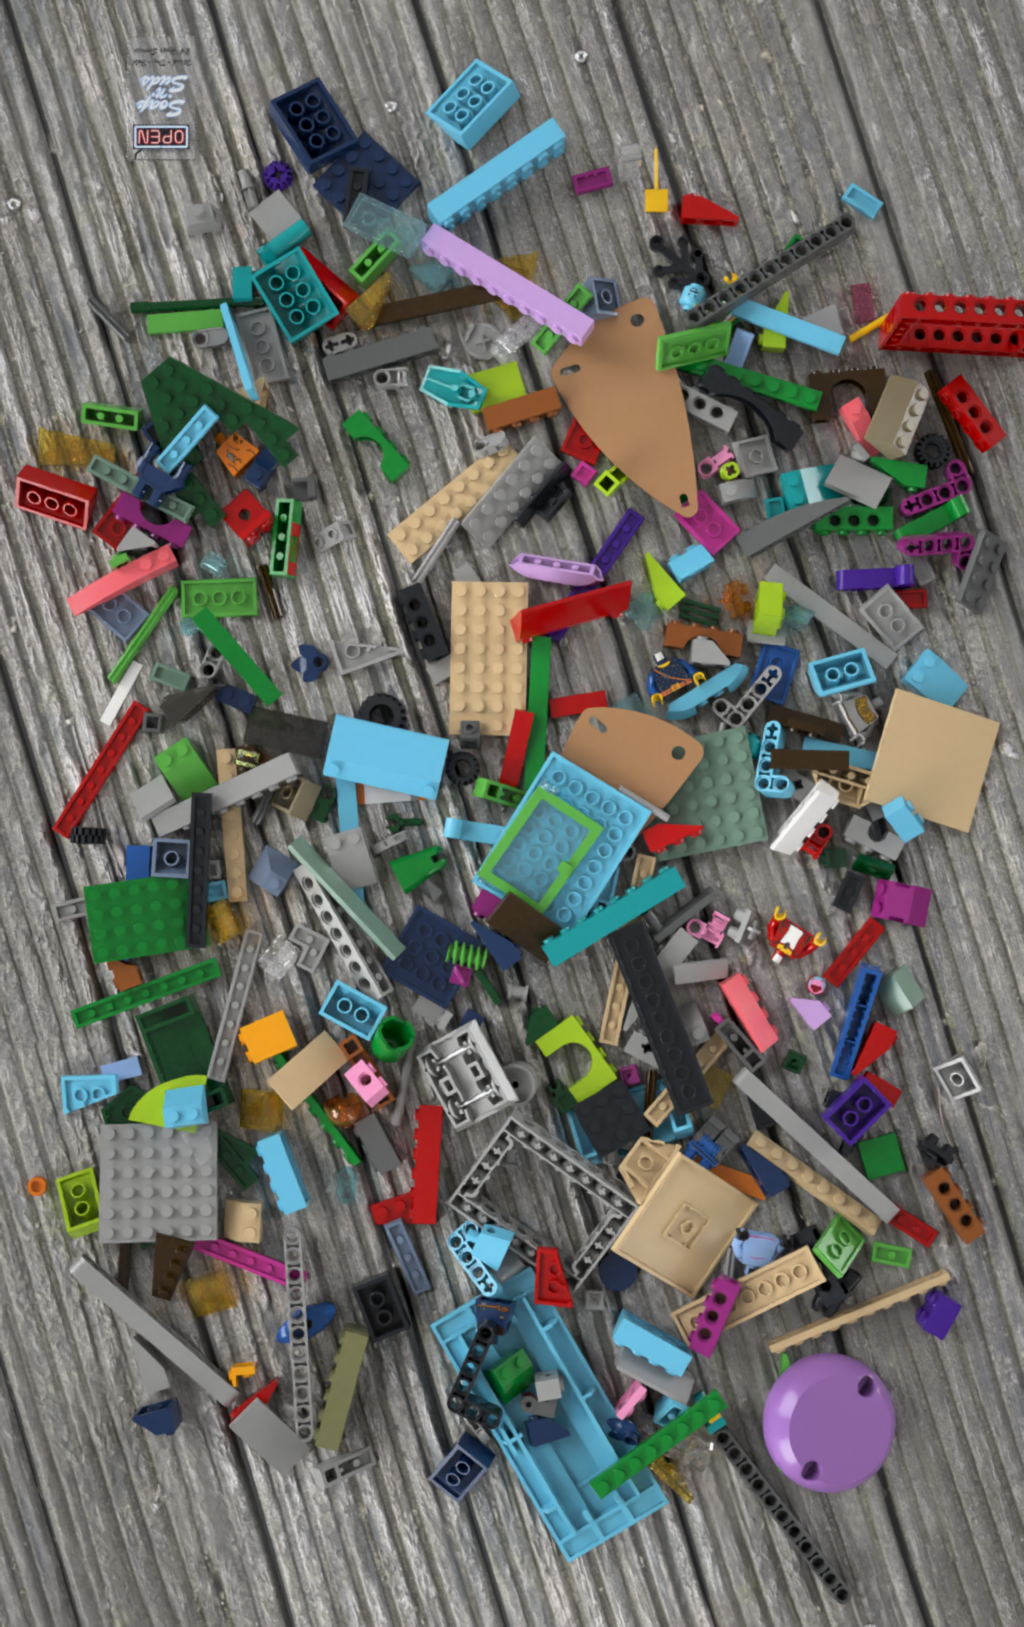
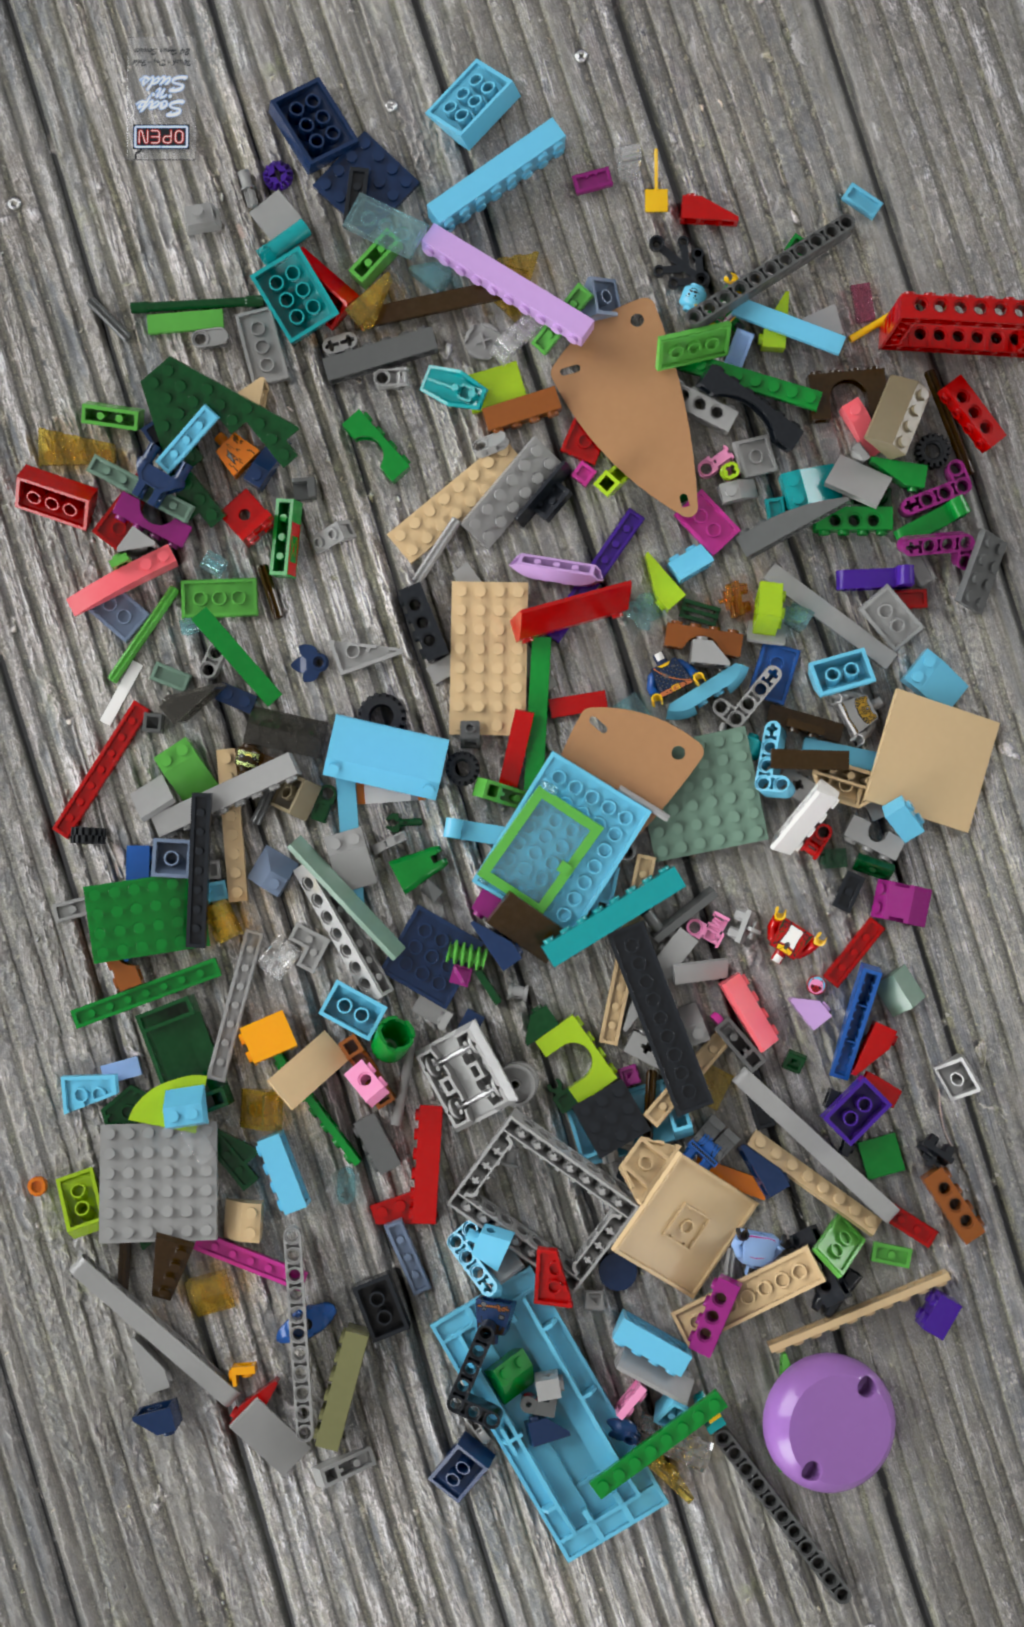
(239, 352): medium azure tile -> none
(242, 284): teal tile -> none
(344, 1111): clear orange cylinder -> none
(662, 835): red slope -> none

